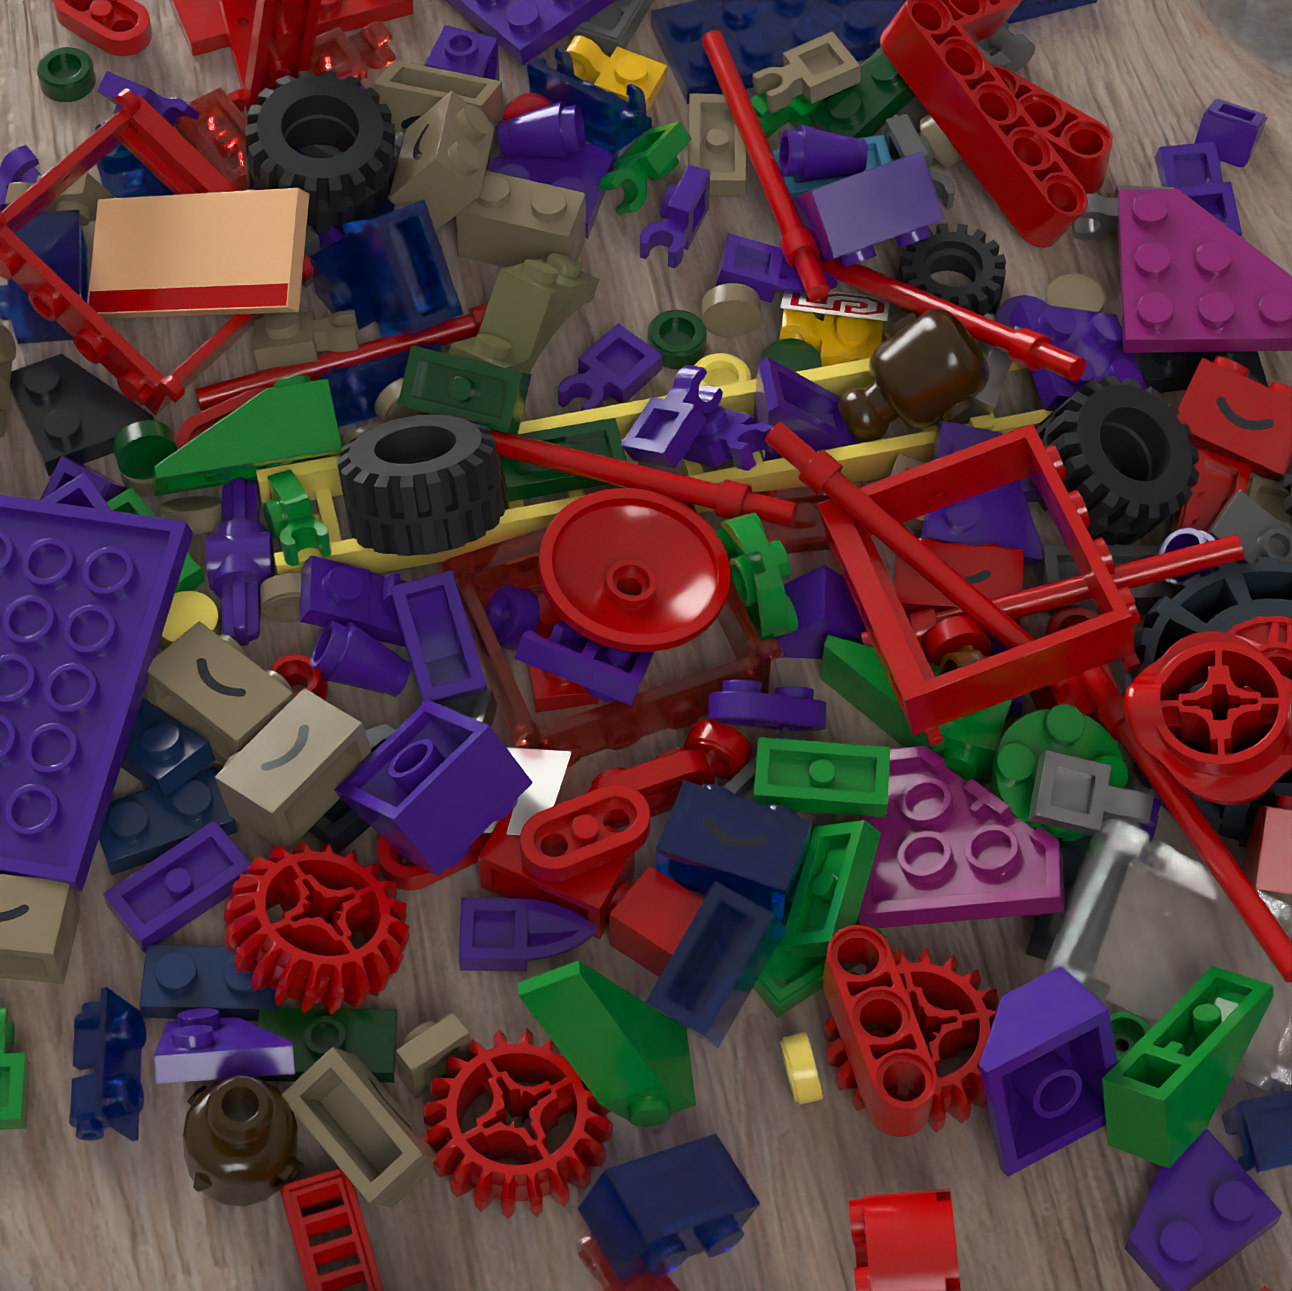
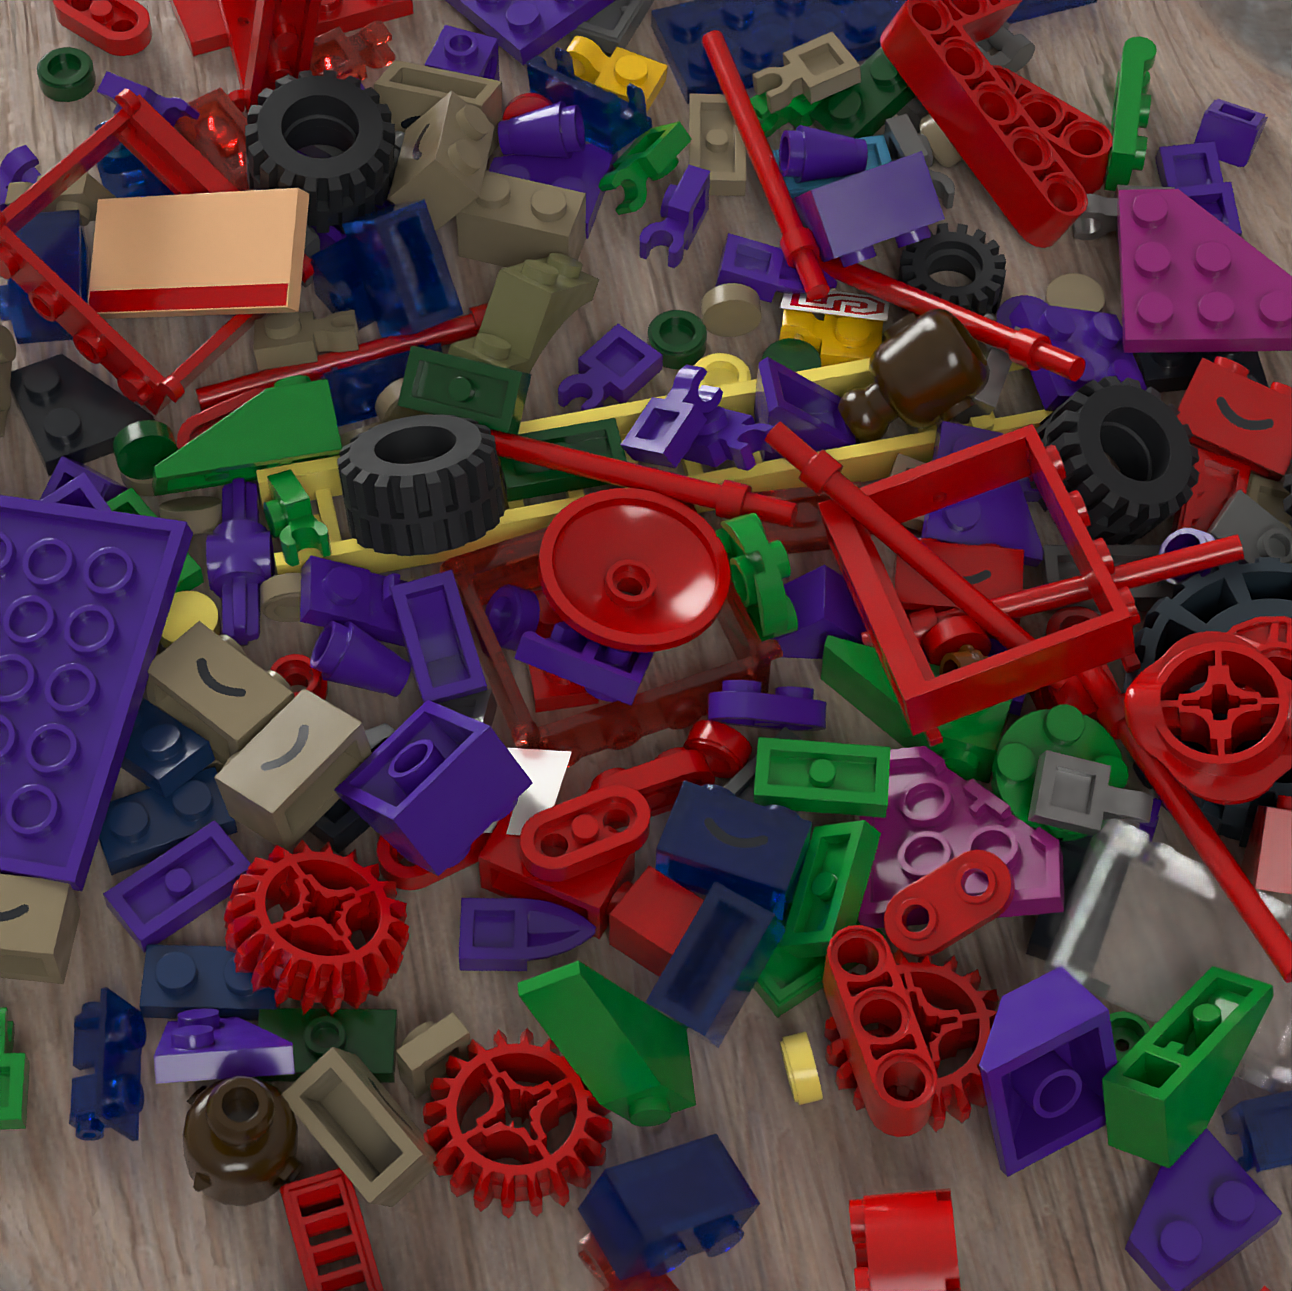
(950, 908): none -> red plate
(1130, 111): none -> green plate

